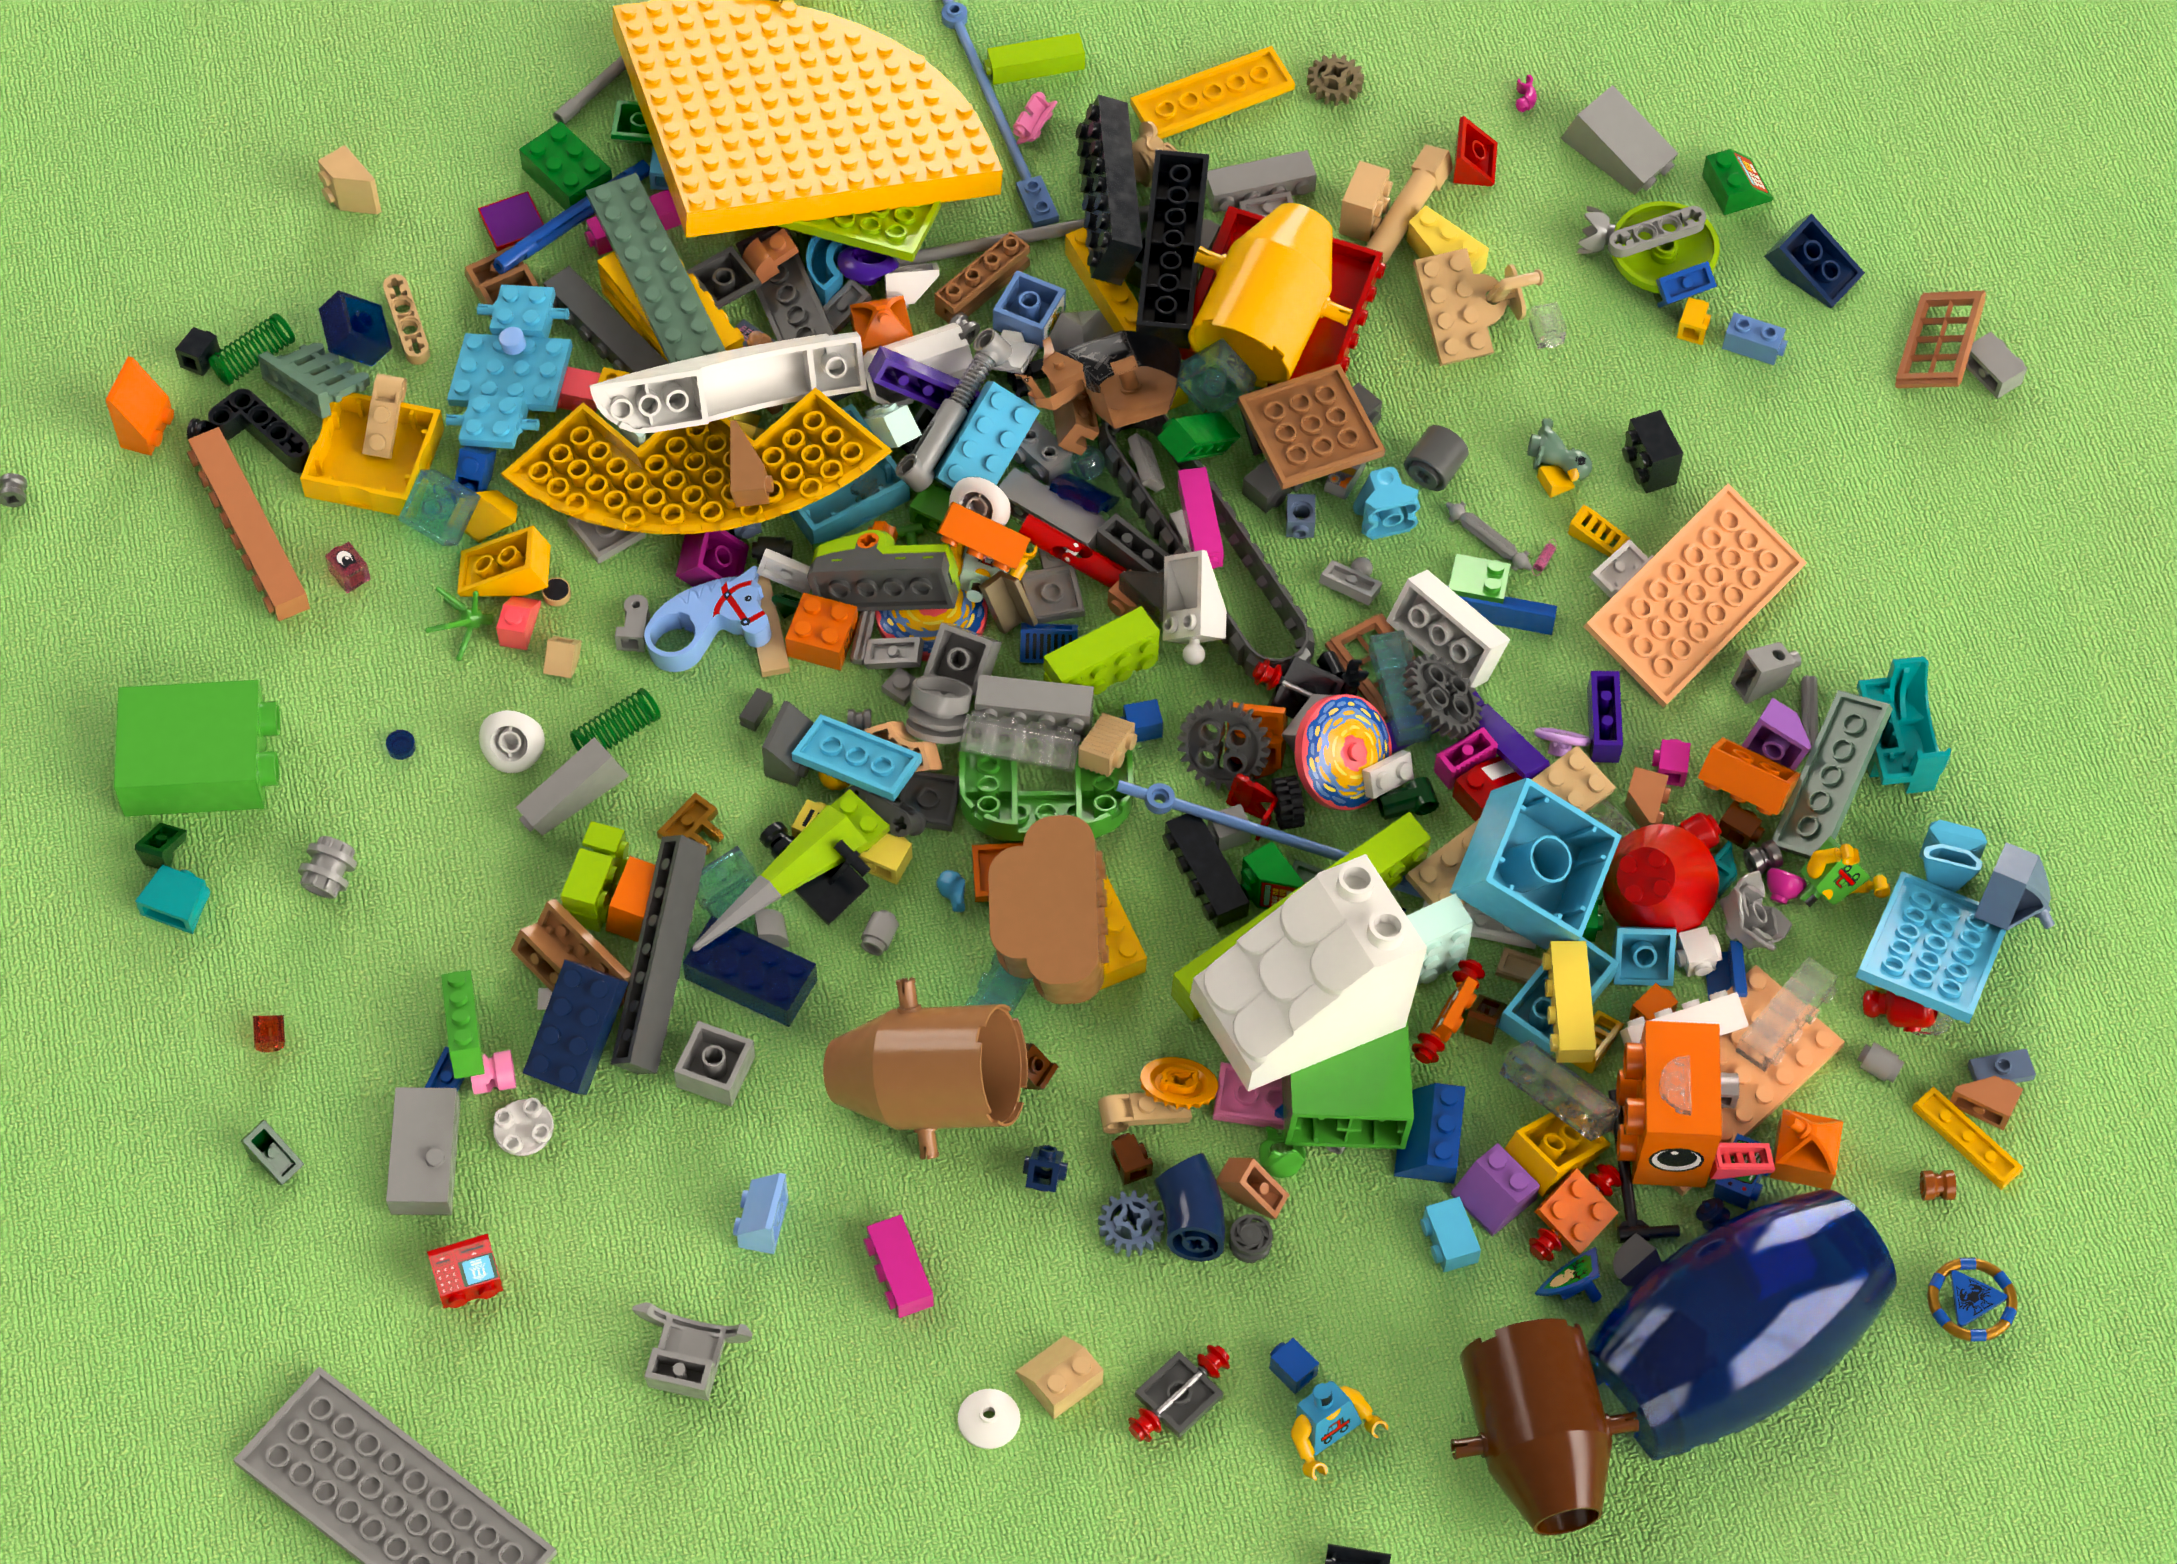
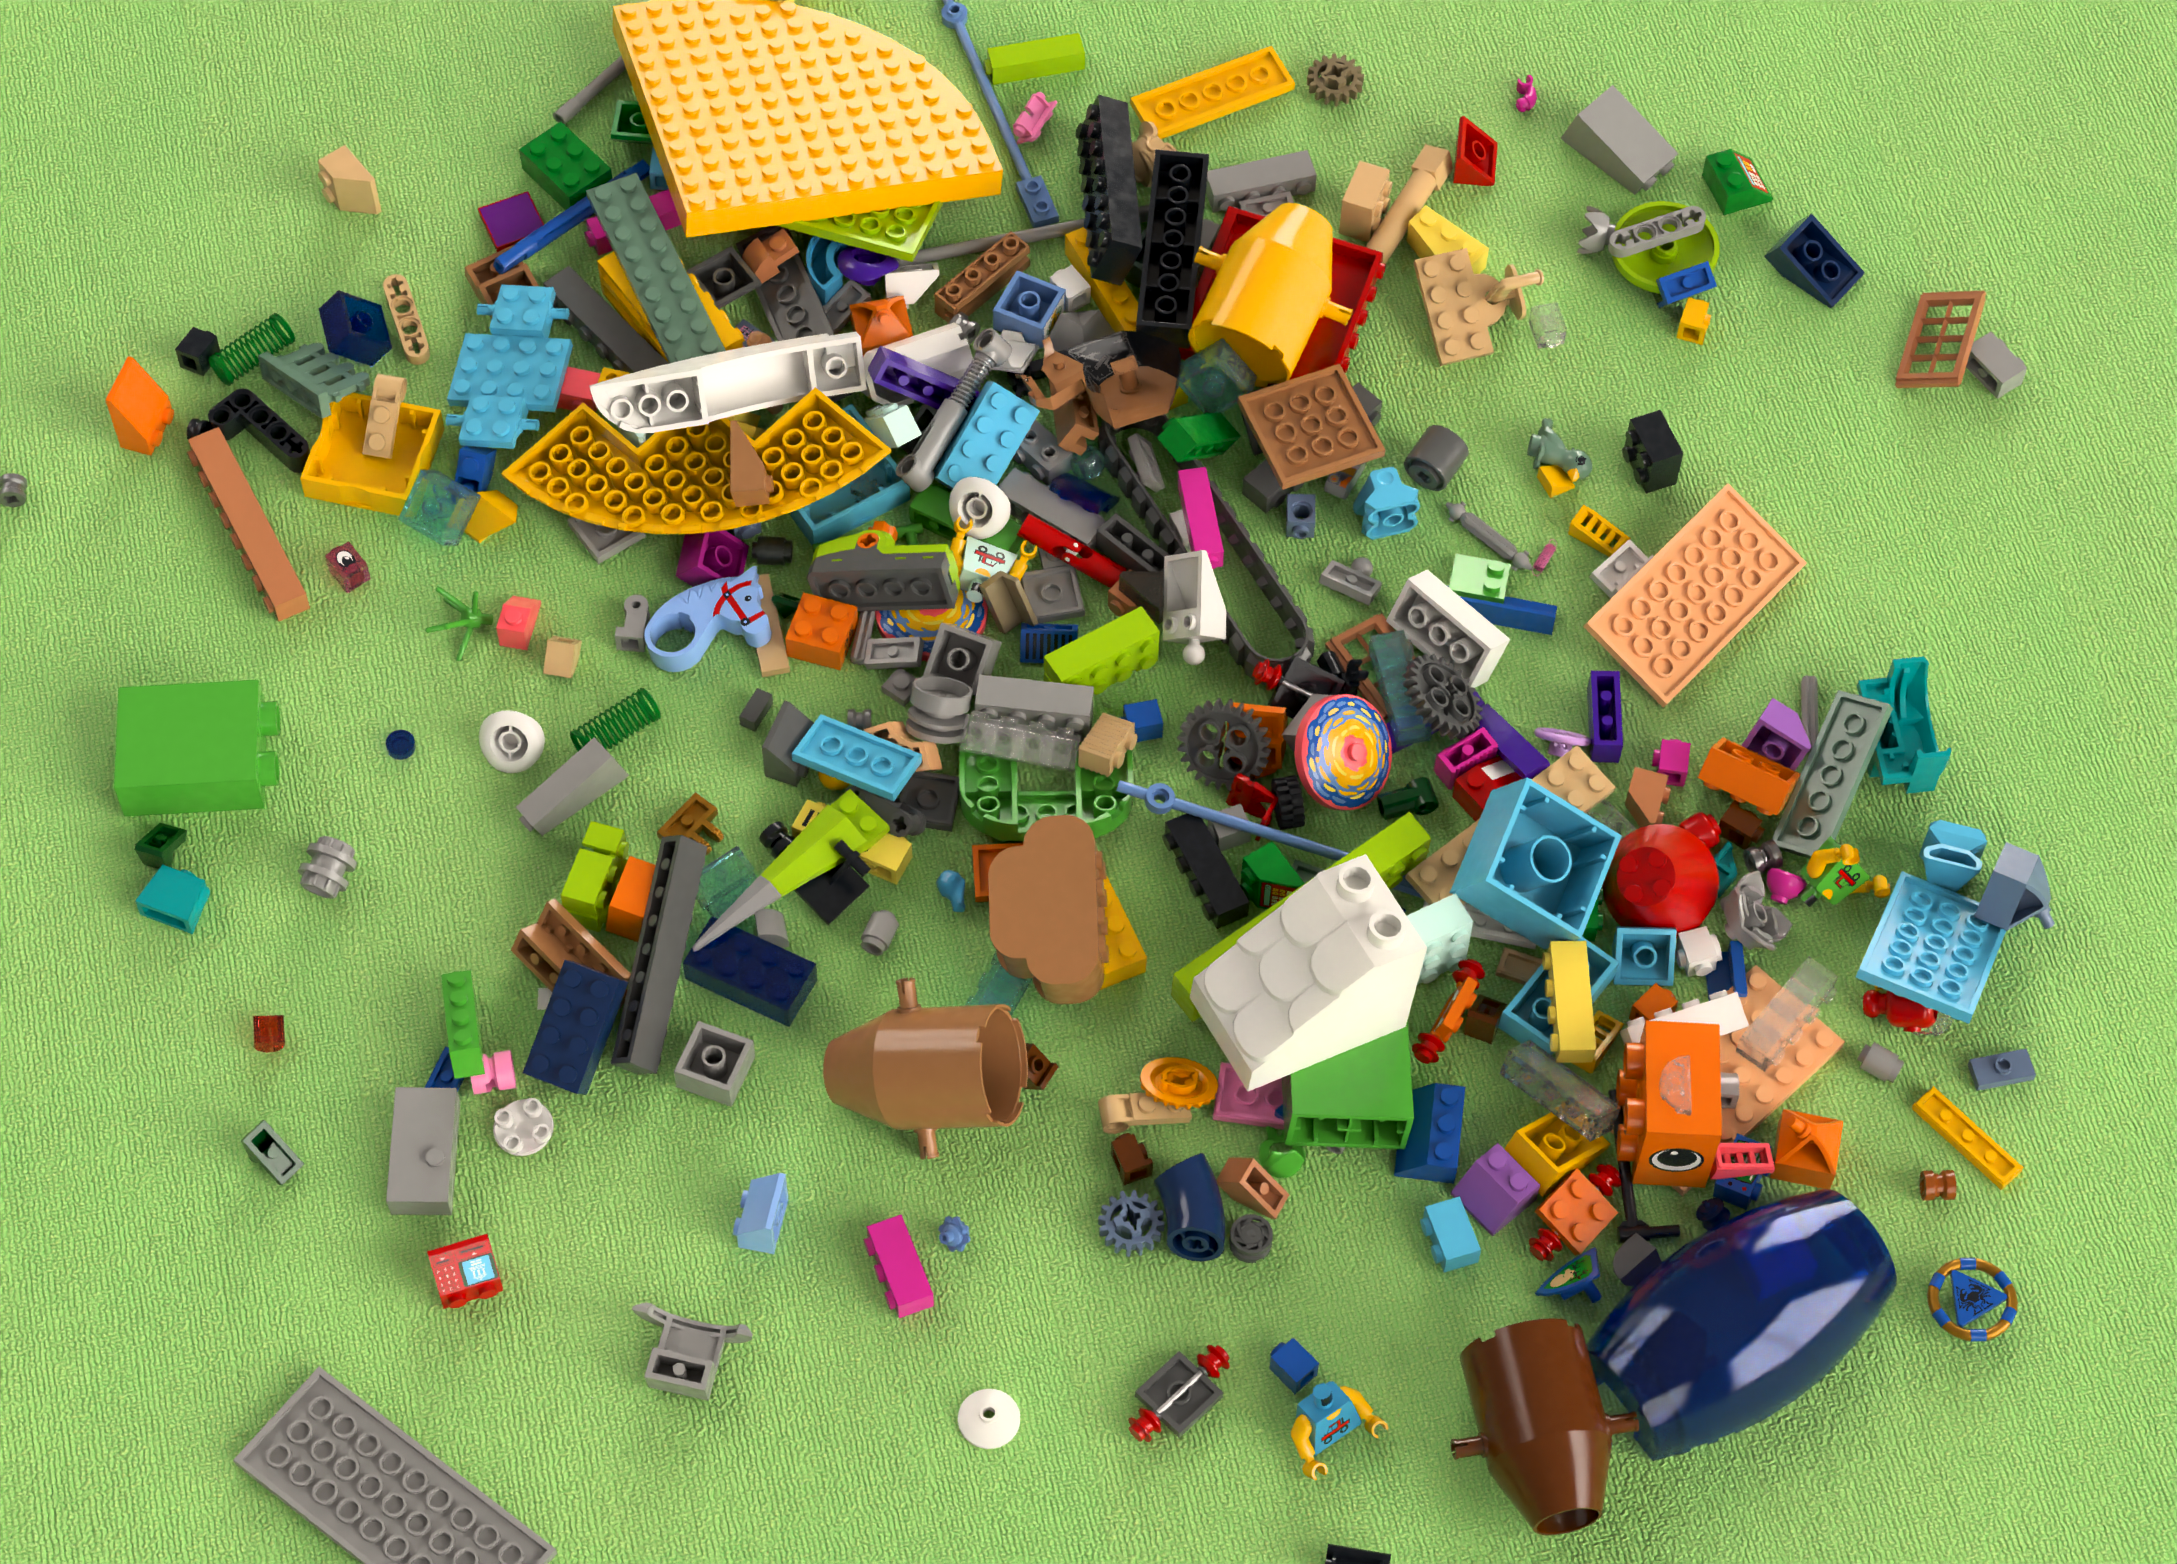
(506, 565): yellow slope -> none
(512, 340): light blue piece -> none
(557, 593): black tile -> none
(784, 571): white plate -> none
(954, 1233): none -> medium blue plant
(983, 537): orange brick -> none
(1045, 1168): dark blue brick -> none
(1061, 1375): tan slope -> none
(1077, 289): none -> white brick
(1387, 774): white plate -> none
(1754, 339): medium blue brick -> none
(1764, 671): light grey torso -> none
(1988, 1099): nougat slope -> none

